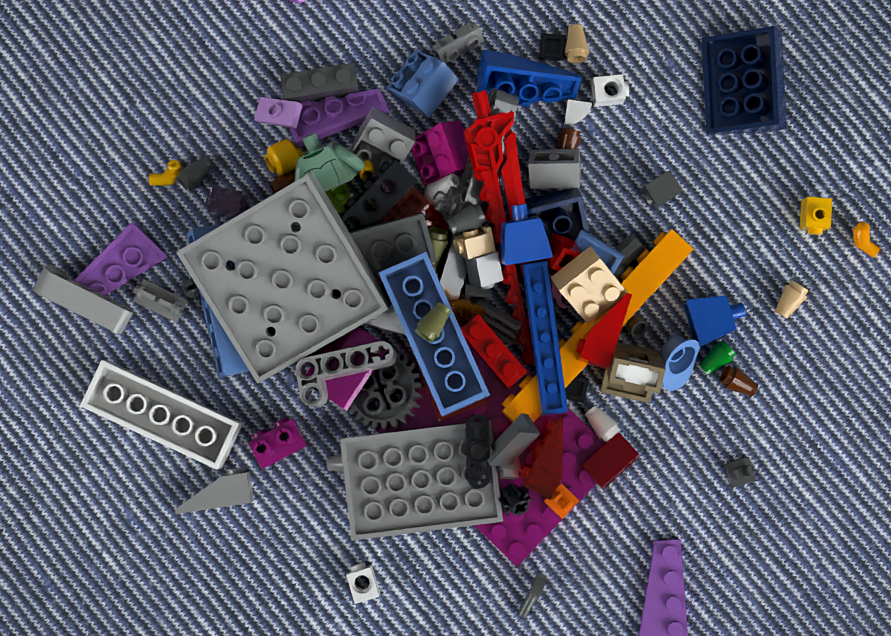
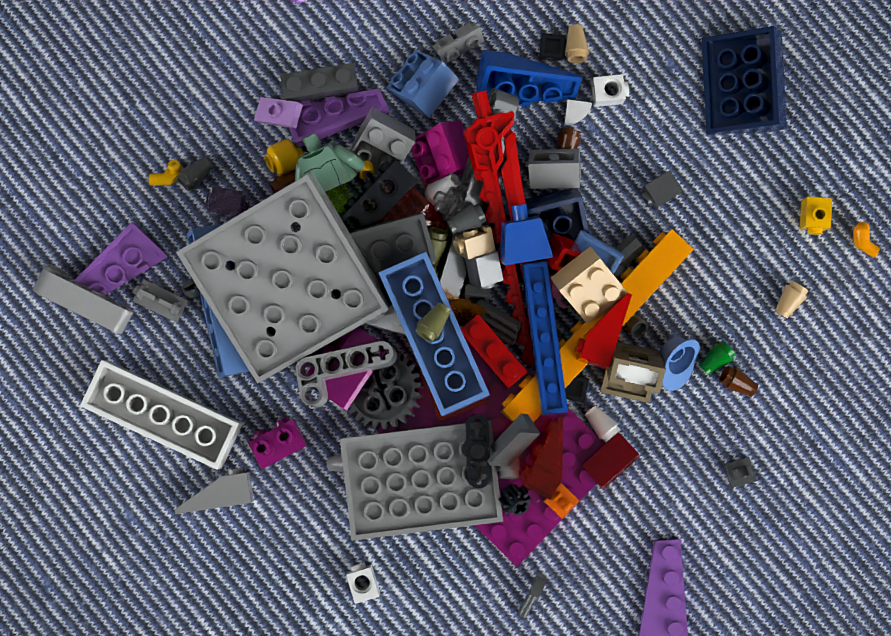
(712, 317): blue torso -> none

